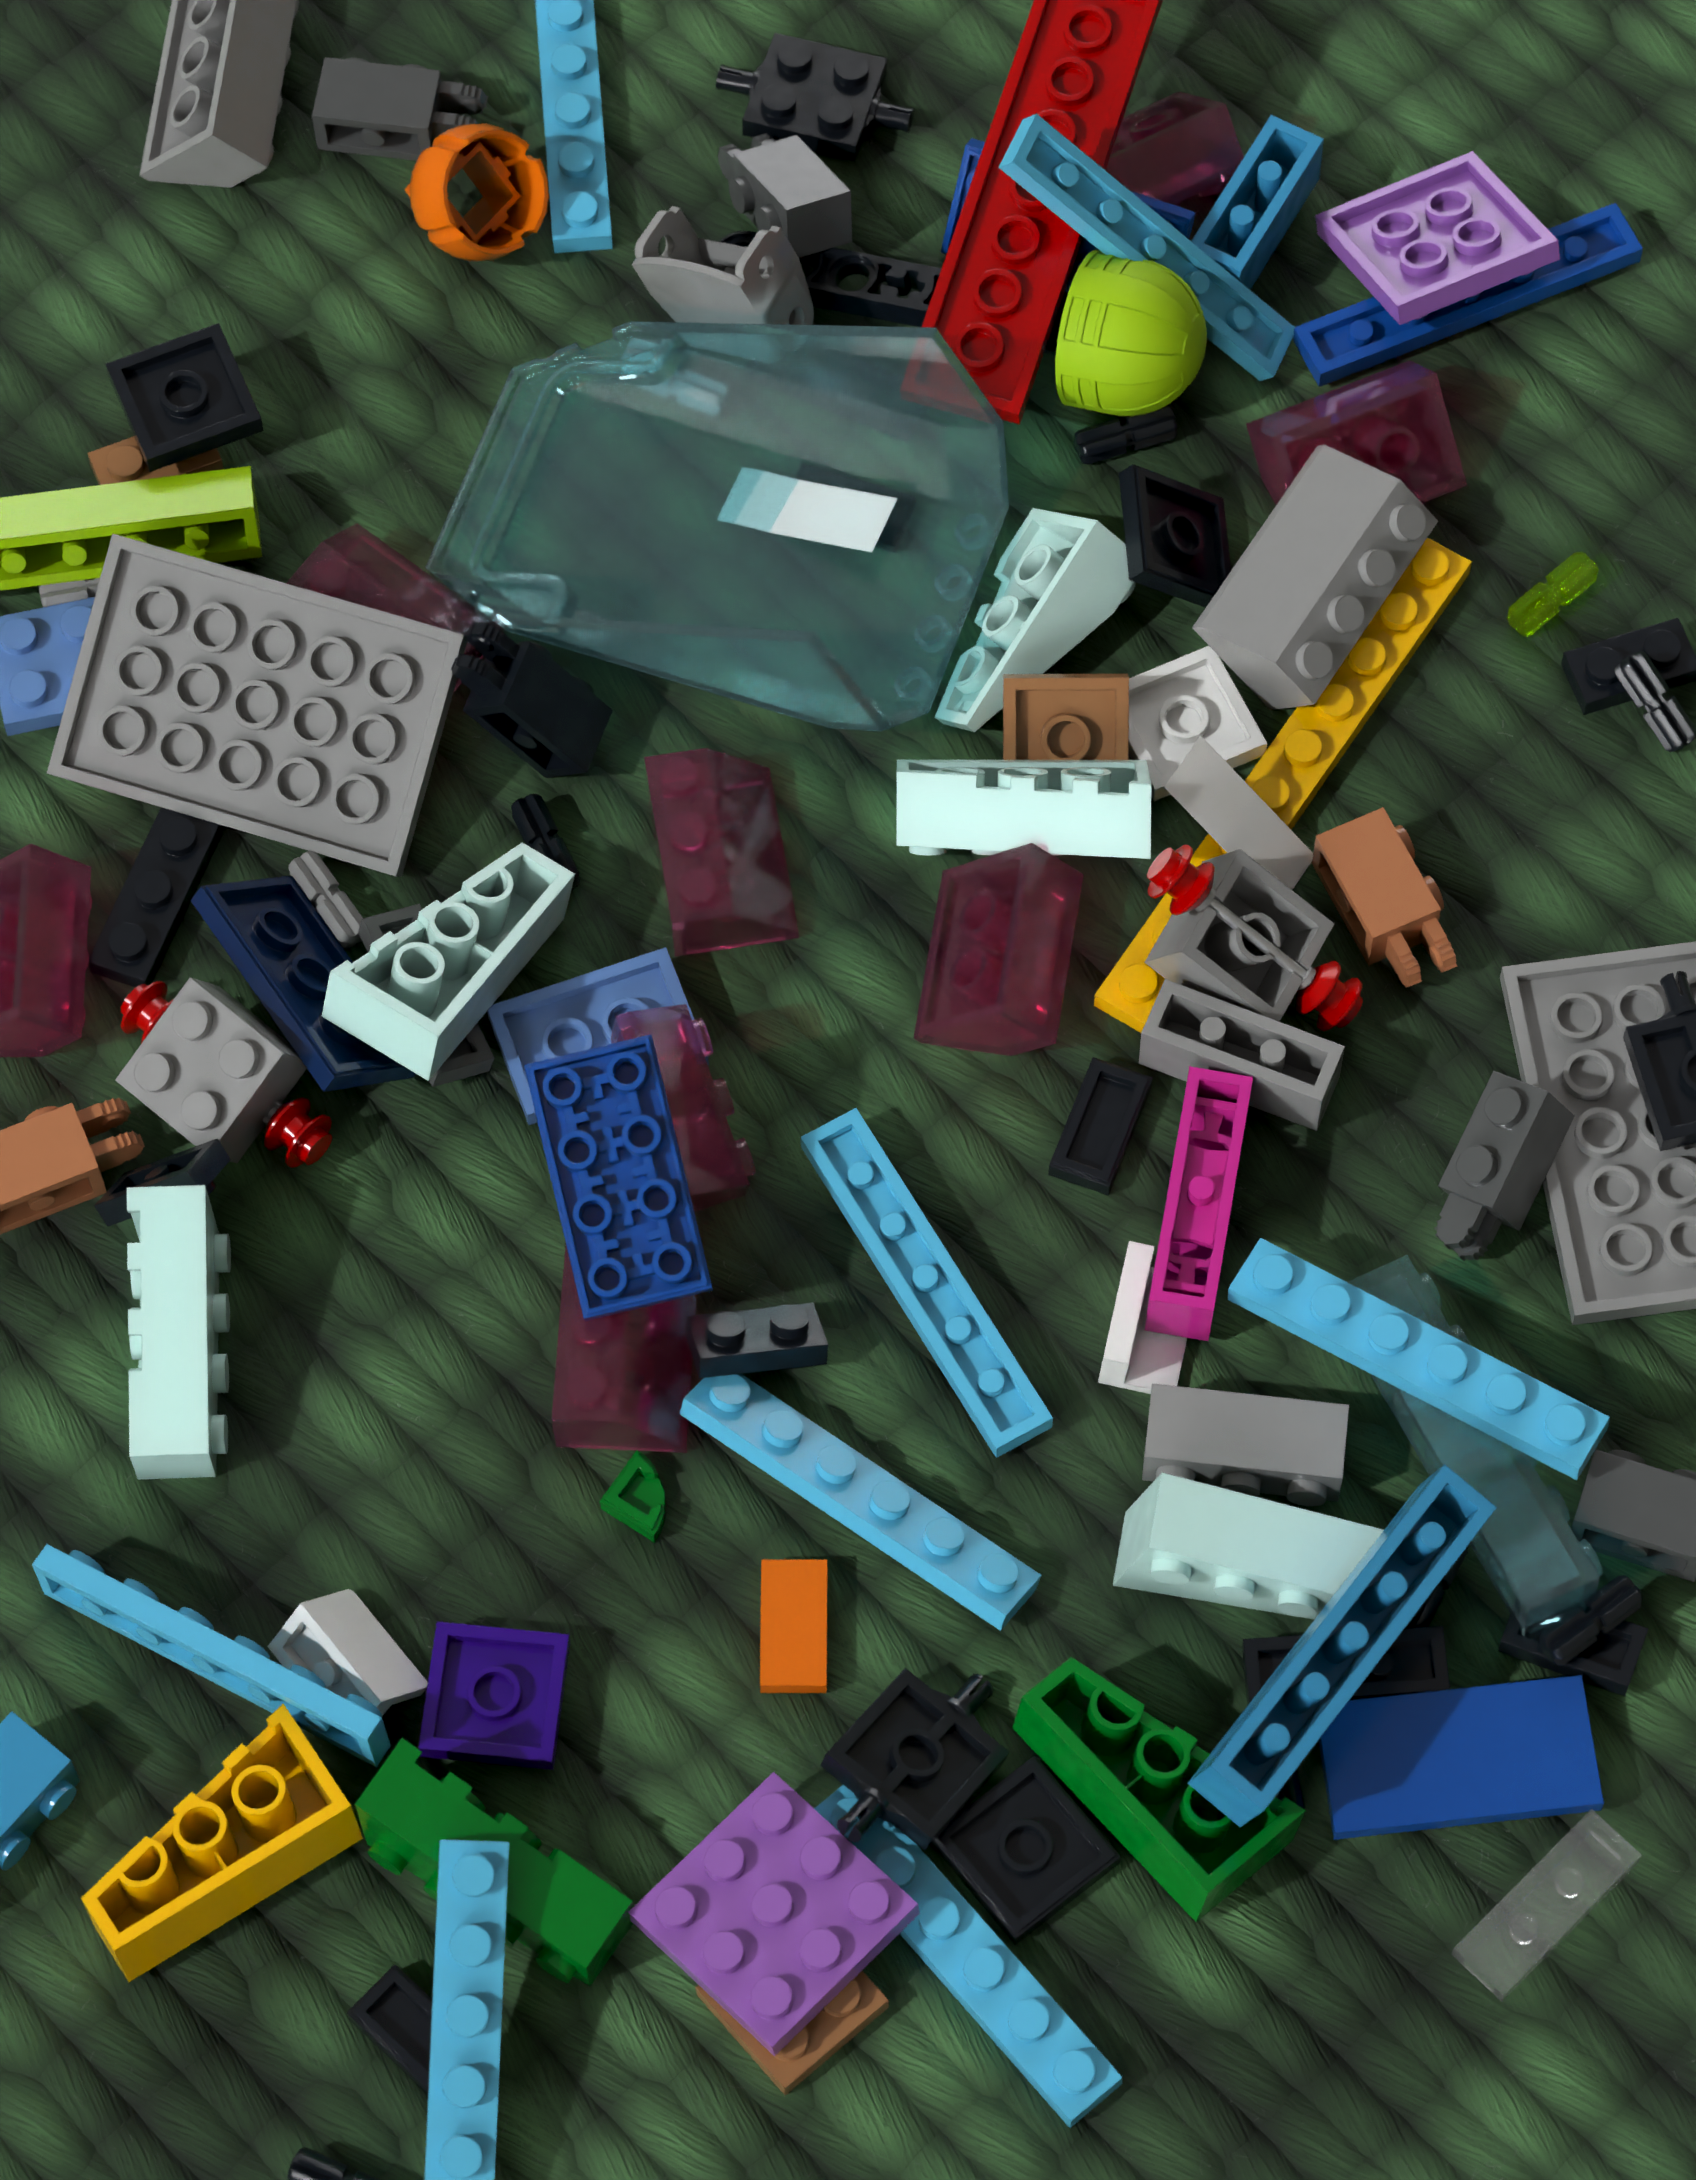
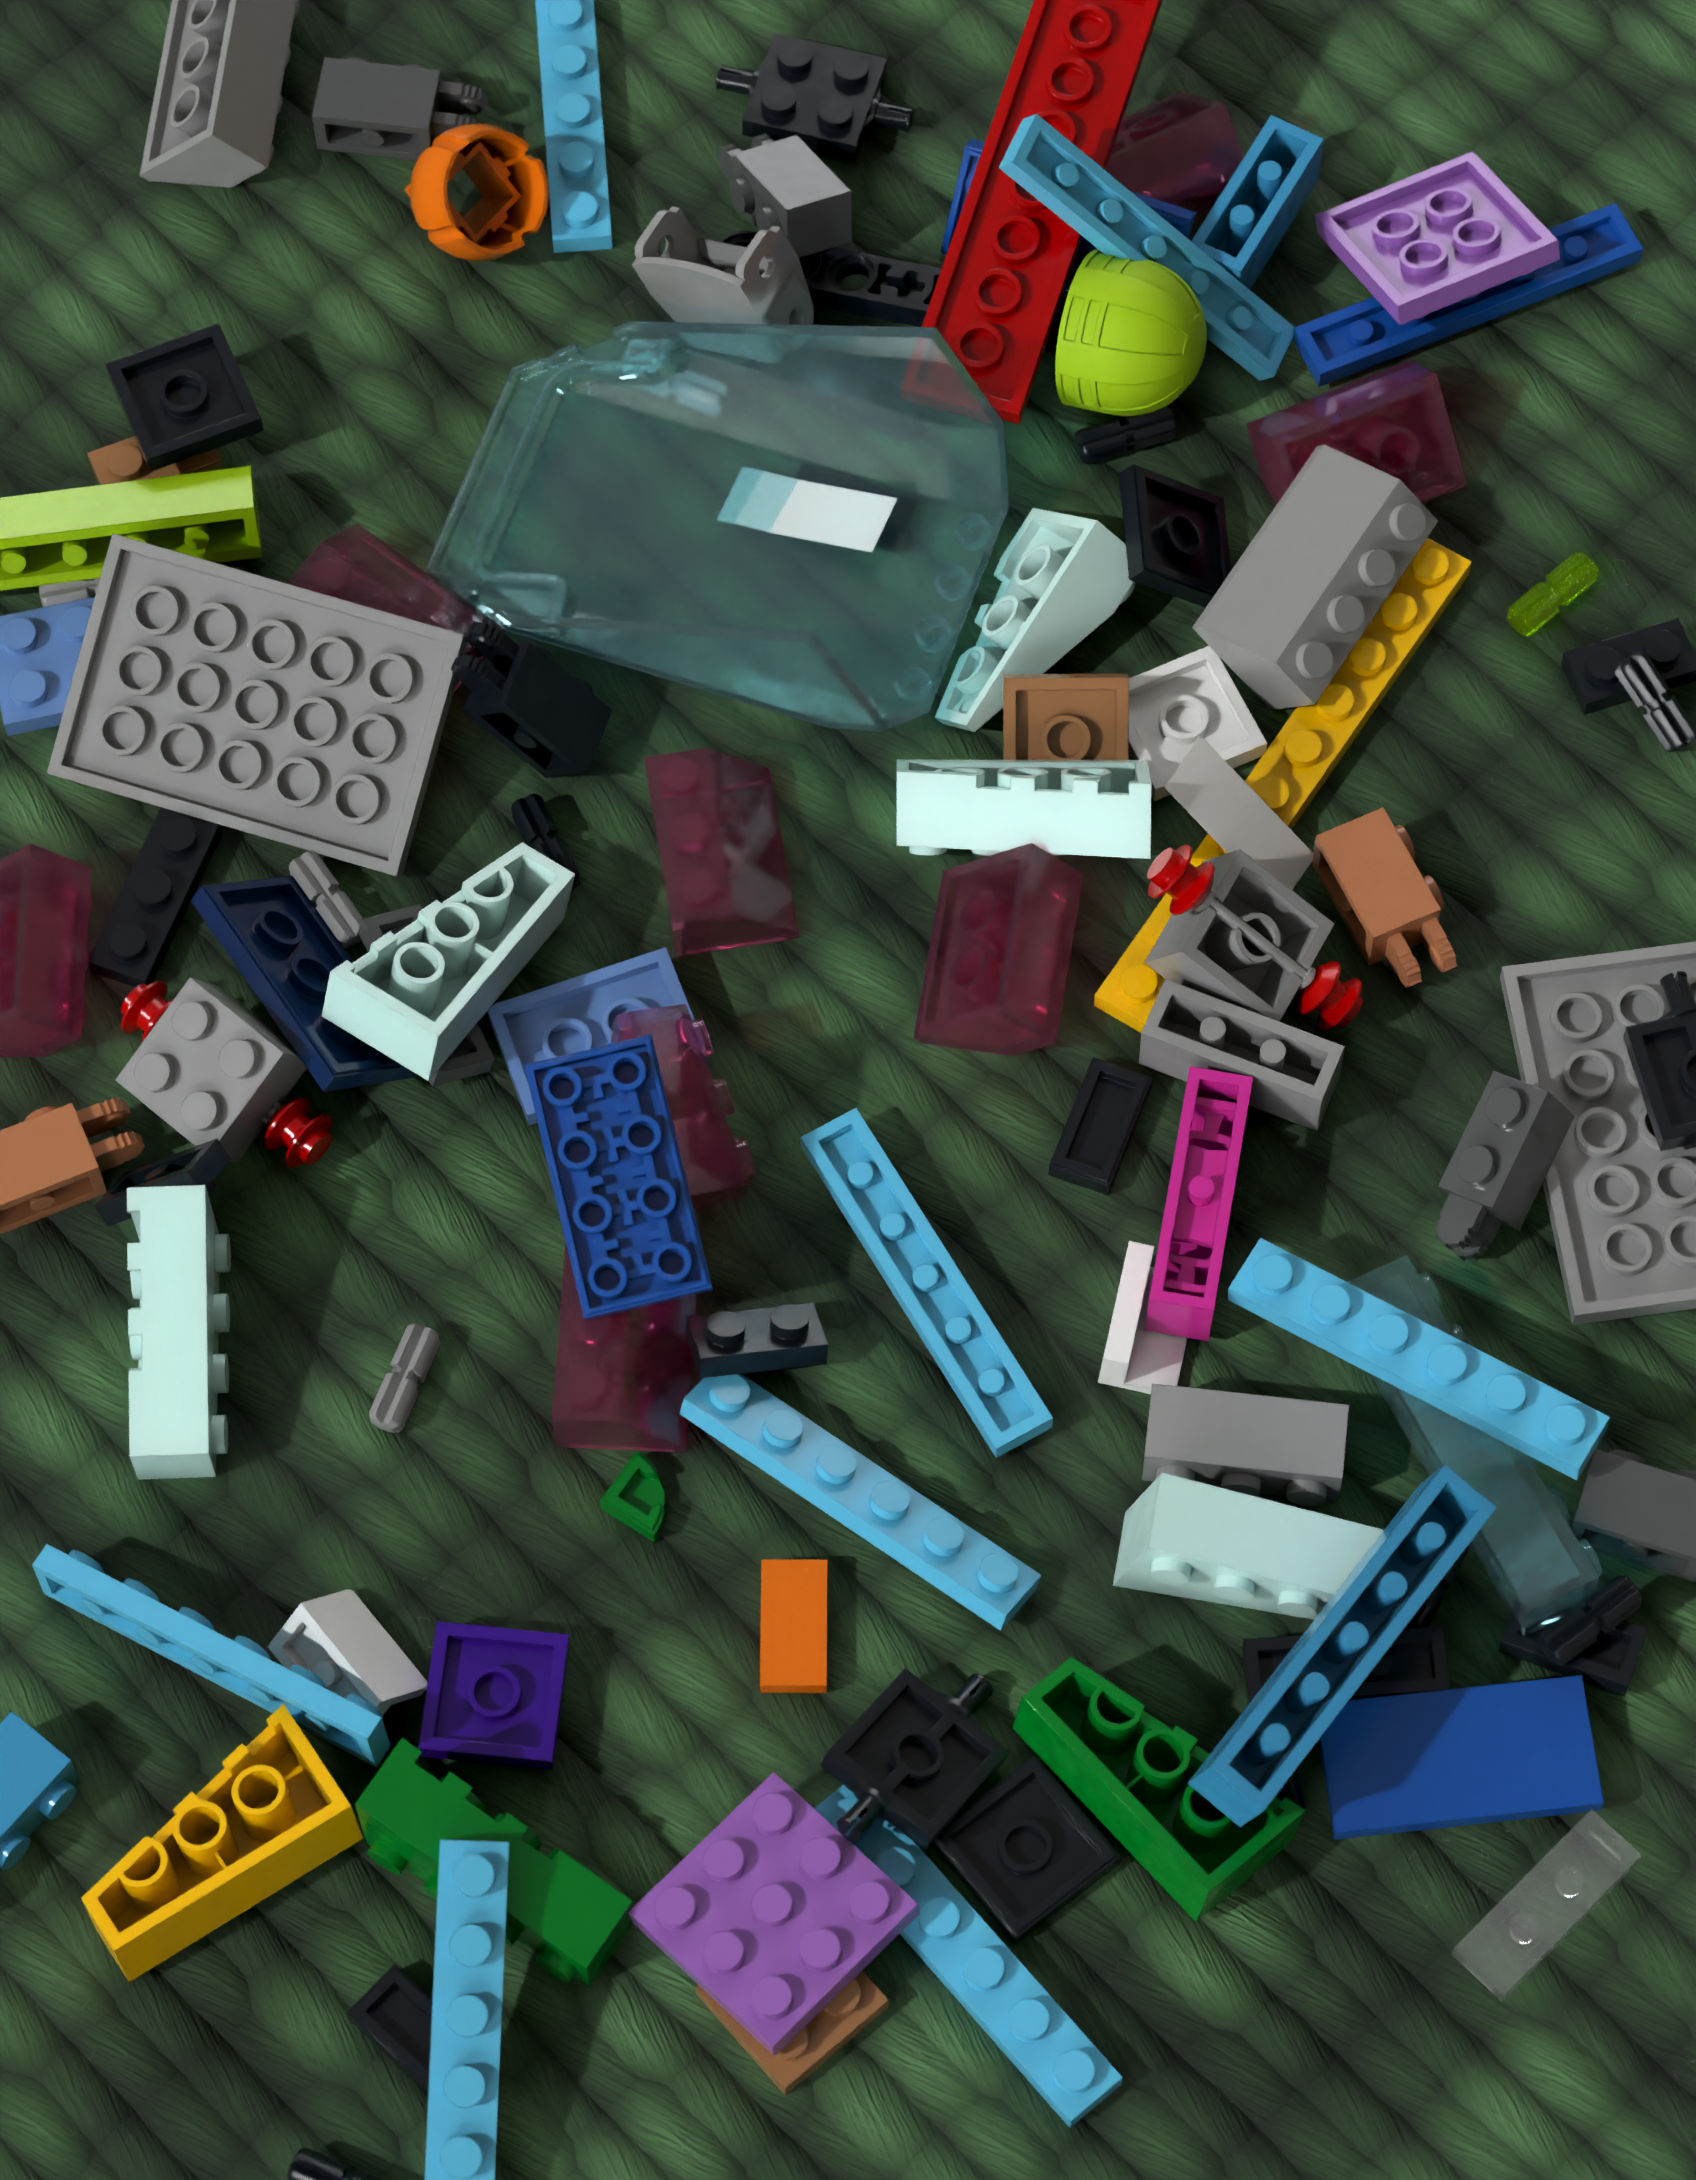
(399, 1388): none -> light grey piece

